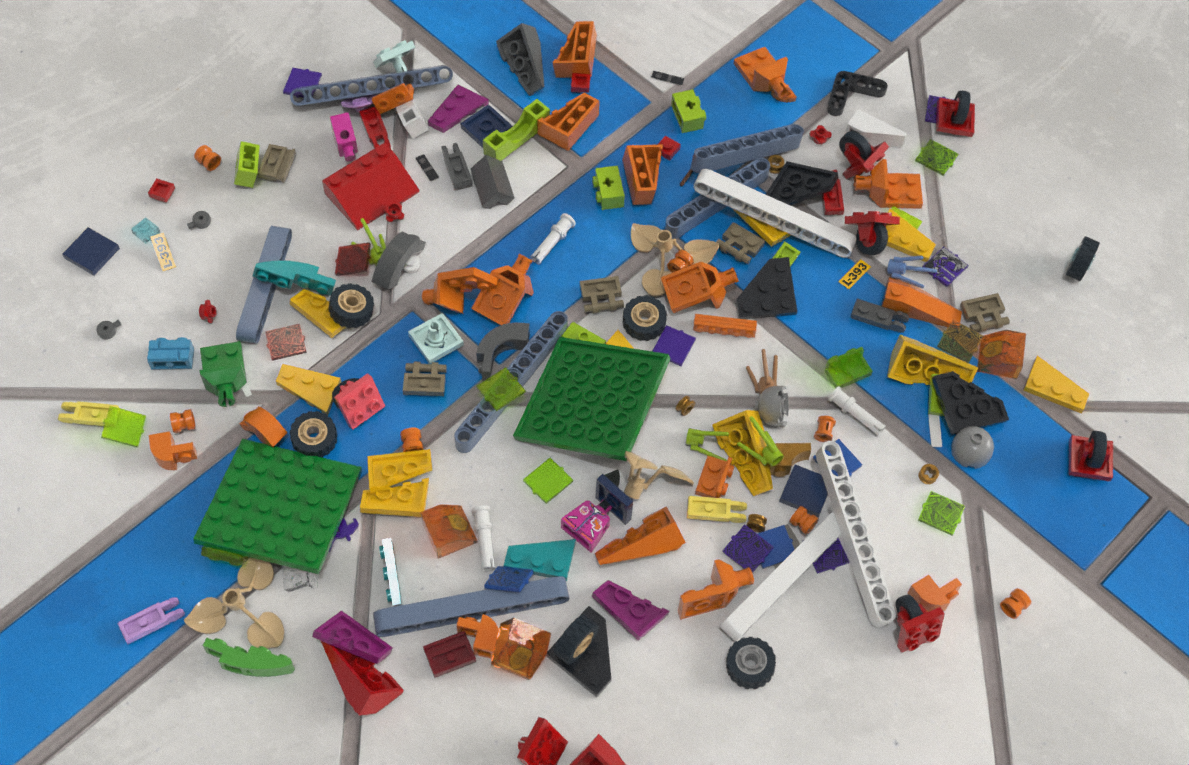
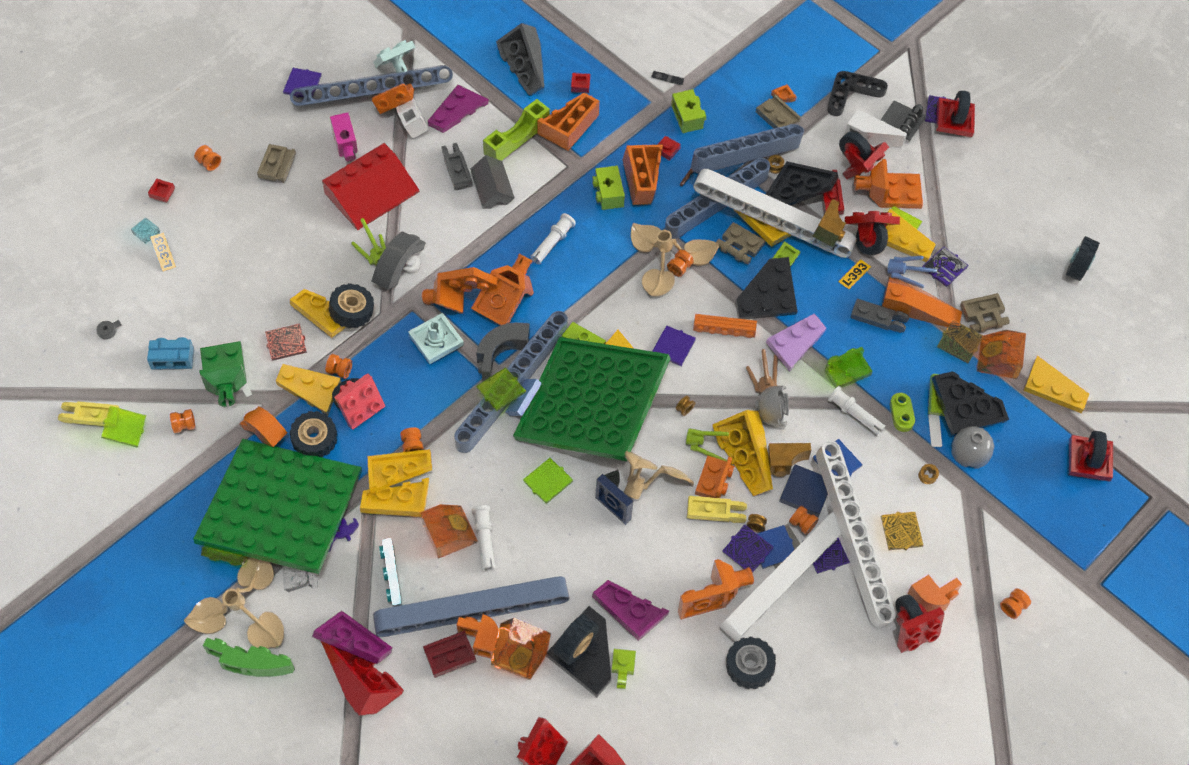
(91, 251): dark blue tile -> none
(149, 620): lavender hinge -> none
(168, 453): orange brick -> none
(200, 219): dark grey piece -> none
(207, 311): red plate -> none
(246, 164): lime brick -> none
(260, 292): sand blue beam -> none
(288, 272): teal slope -> none
(339, 366): none -> orange wheel
(352, 259): clear red piece -> none
(358, 103): lavender dish -> none
(374, 126): red hinge -> none
(393, 207): red plate -> none
(424, 384): dark tan plate -> none
(427, 168): black sticker -> none
(484, 123): dark blue tile -> none
(508, 579): blue piece -> none
(520, 404): none -> medium blue plate
(545, 558): teal wing -> none
(578, 52): orange wedge -> none
(587, 523): dark pink torso -> none
(601, 289): dark tan plate -> none
(623, 664): none -> lime plate
(644, 307): black wheel -> none
(654, 537): orange wedge -> none
(697, 285): orange plate -> none
(763, 71): orange plate -> none
(771, 453): lime plant -> none
(777, 113): none -> dark tan plate
(795, 340): none -> lavender wing
(820, 134): red plate -> none
(825, 428): orange bush -> none
(831, 226): none -> pearl gold arch
(901, 531): none -> clear yellow piece
(902, 410): none -> lime plate
(904, 118): none -> dark grey hinge
(916, 361): yellow wedge -> none
(936, 157): clear neon green piece -> none
(941, 513): clear neon green piece -> none

